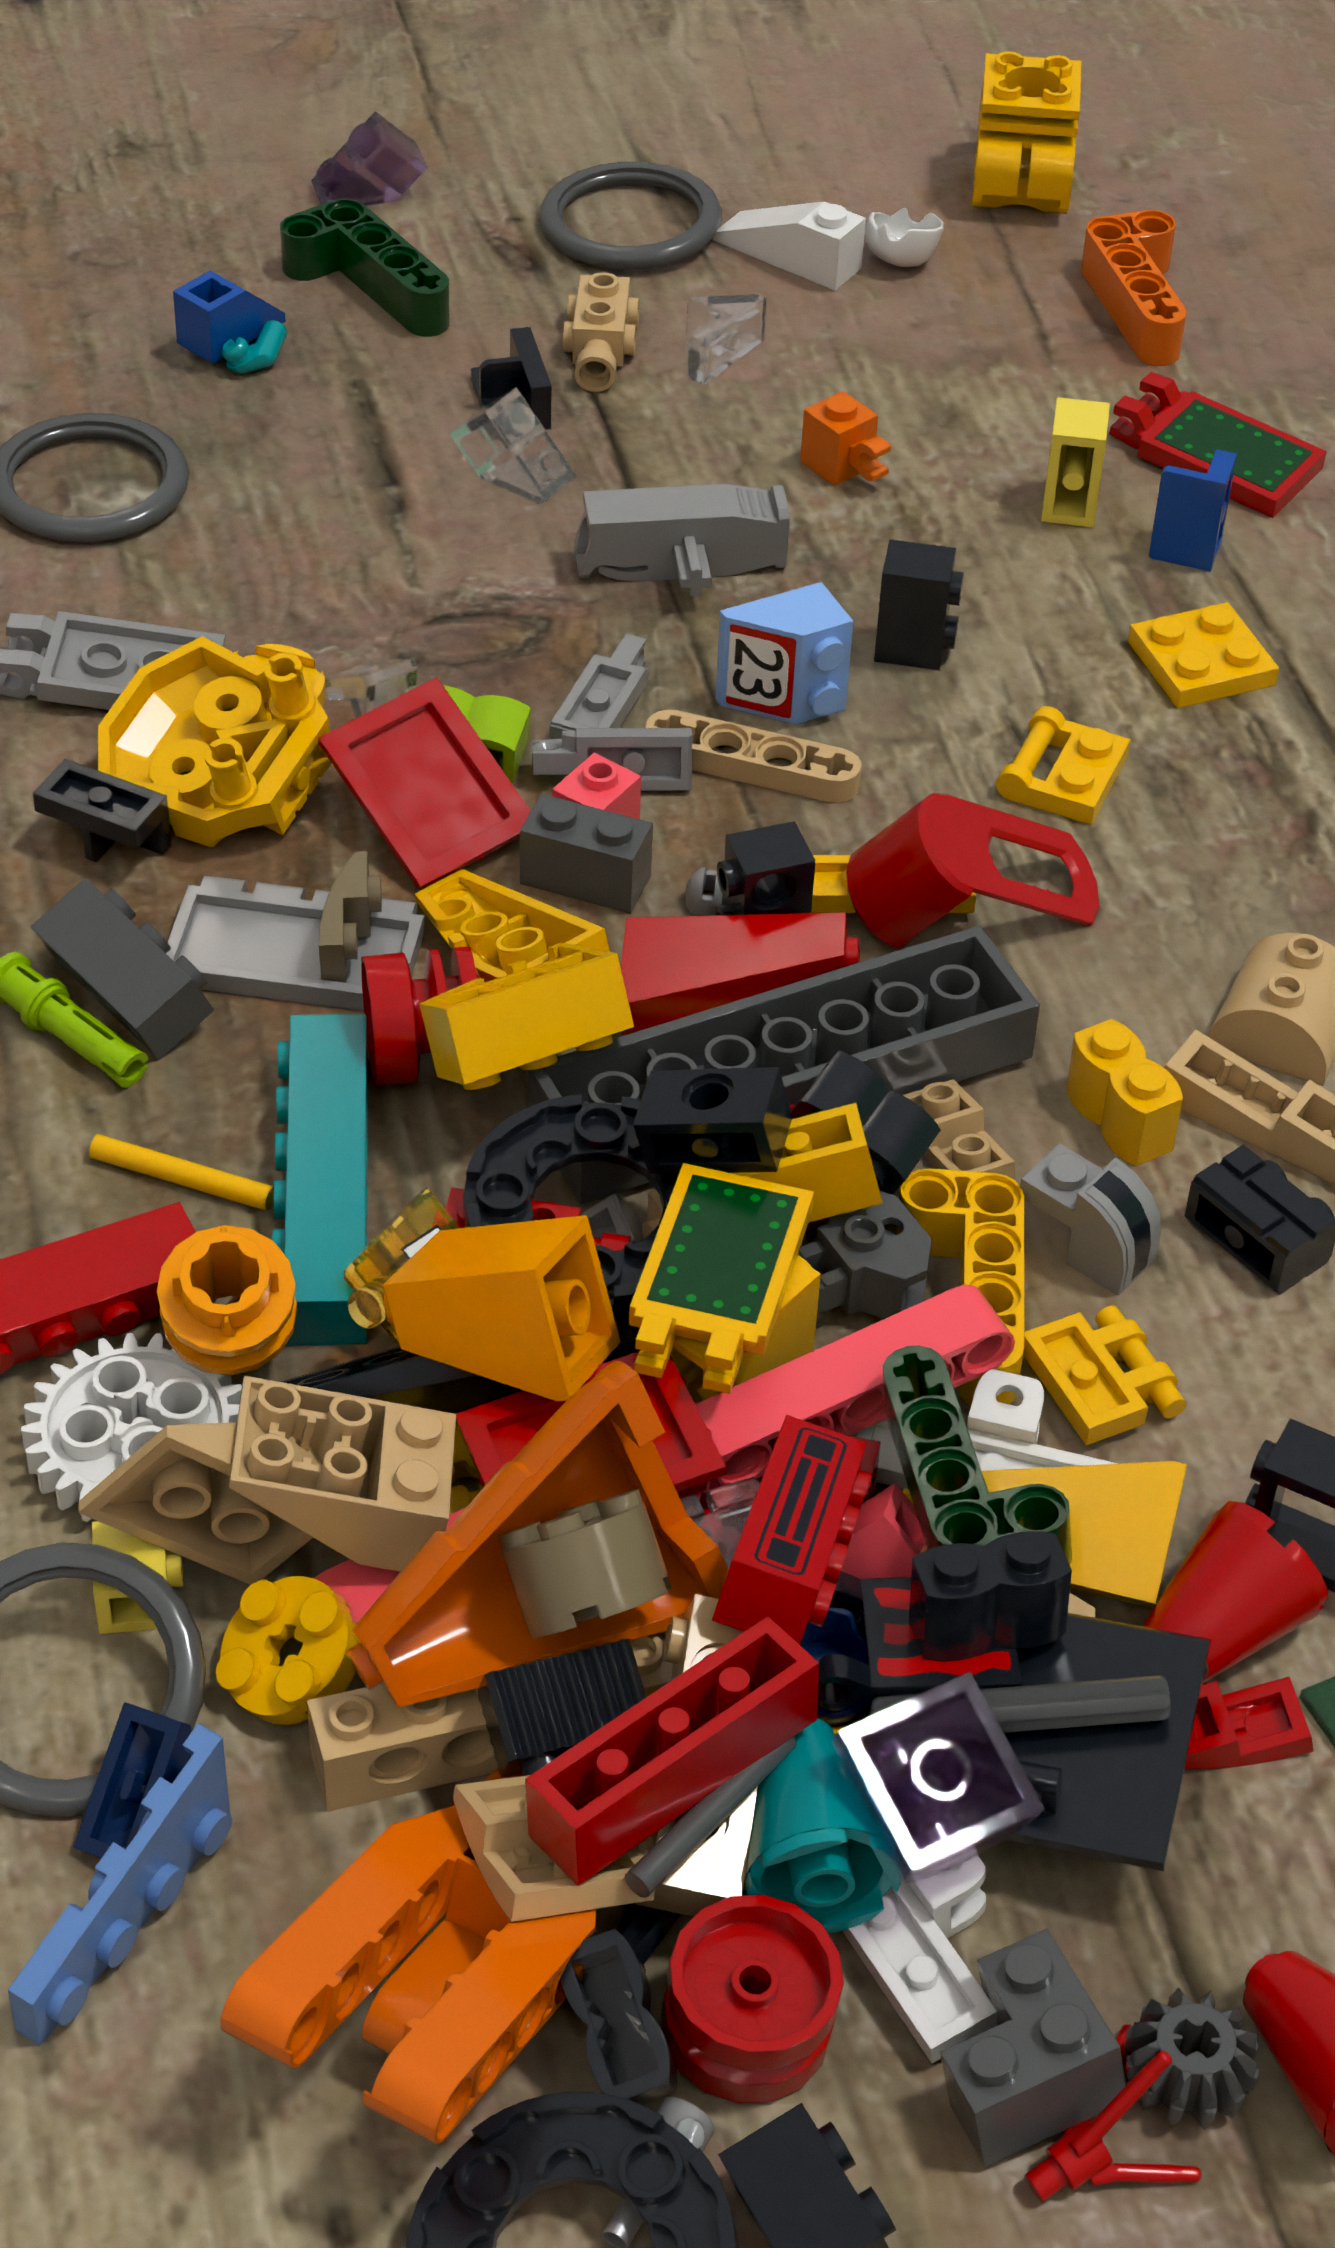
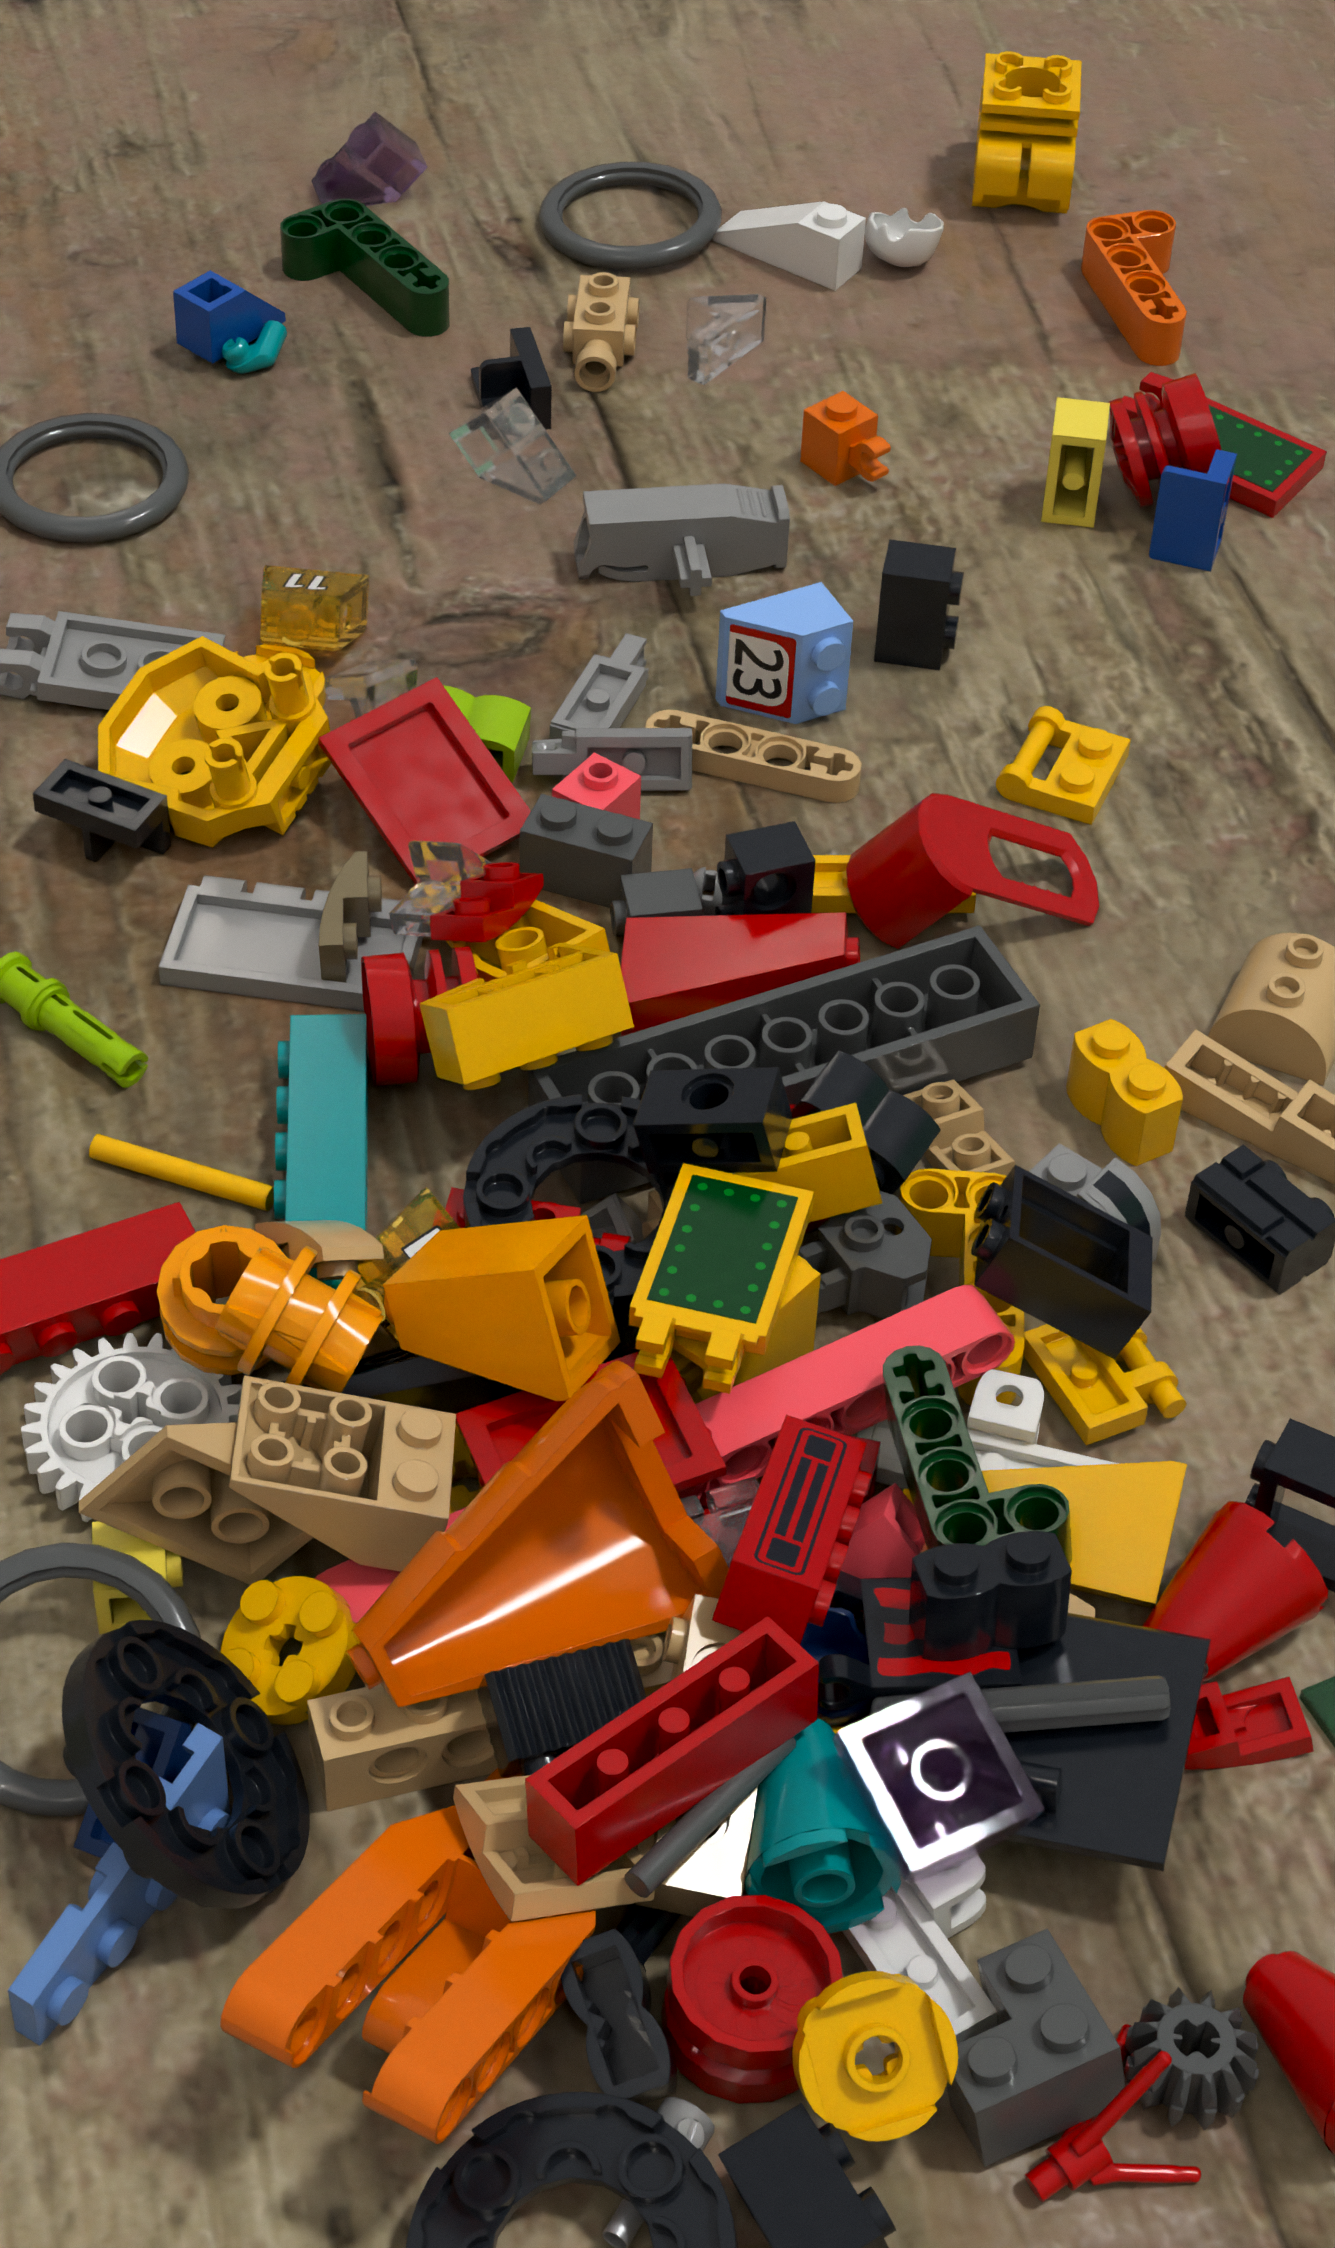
(125, 966): dark grey brick -> none
(270, 1805): none -> black plate
(298, 1320): none -> light orange piece
(308, 608): none -> clear yellow torso
(338, 1244): none -> tan slope
(438, 874): none -> clear slope
(488, 904): none -> red slope
(585, 1563): dark tan brick -> none
(655, 895): none -> dark grey brick
(914, 2076): none -> yellow plate
(1063, 1261): none -> black window
(1175, 436): none -> red wheel
(1203, 655): yellow plate -> none

